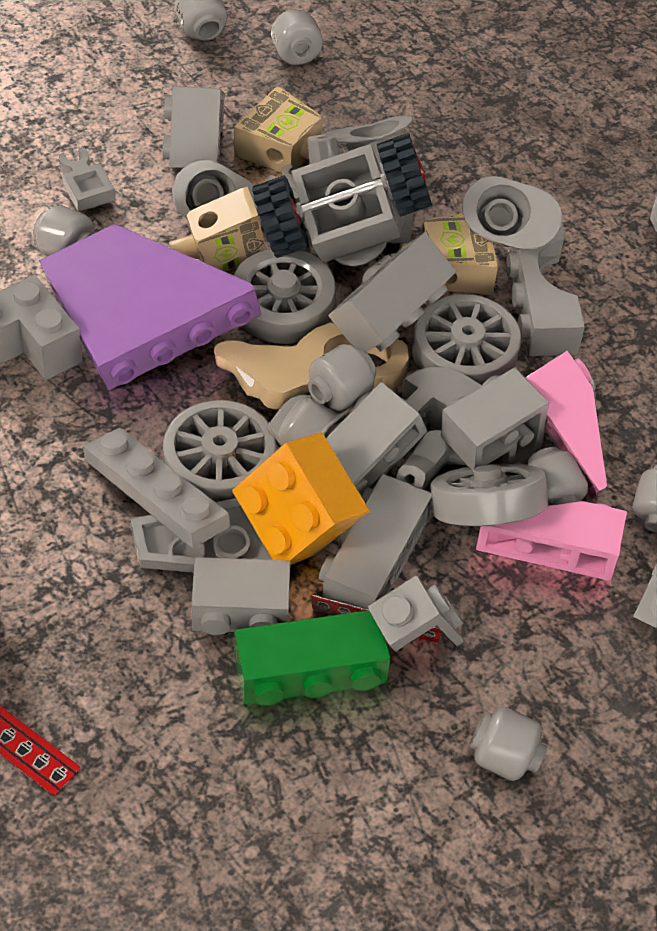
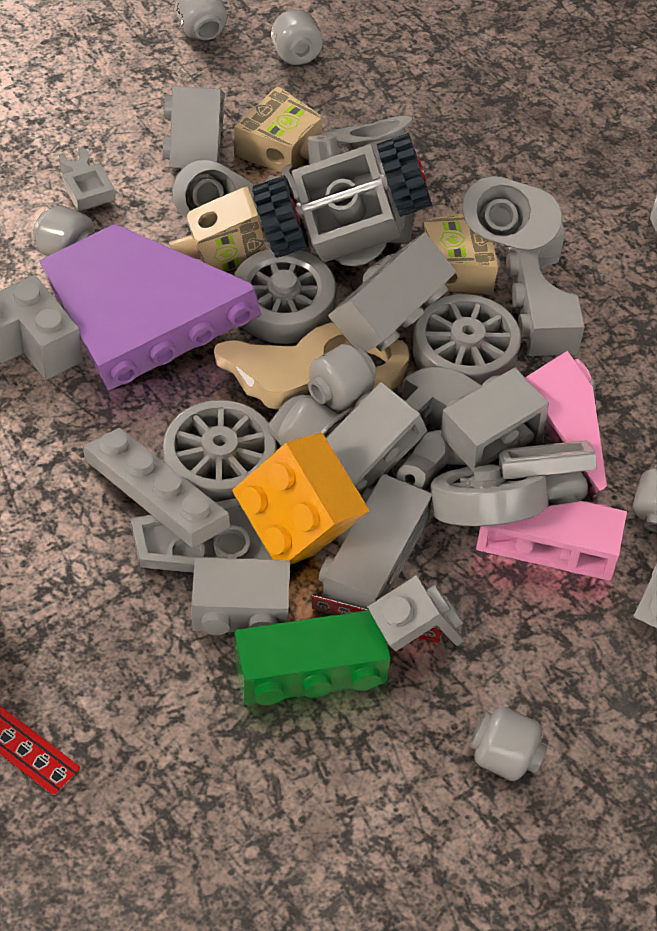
(547, 459): none -> light grey tile

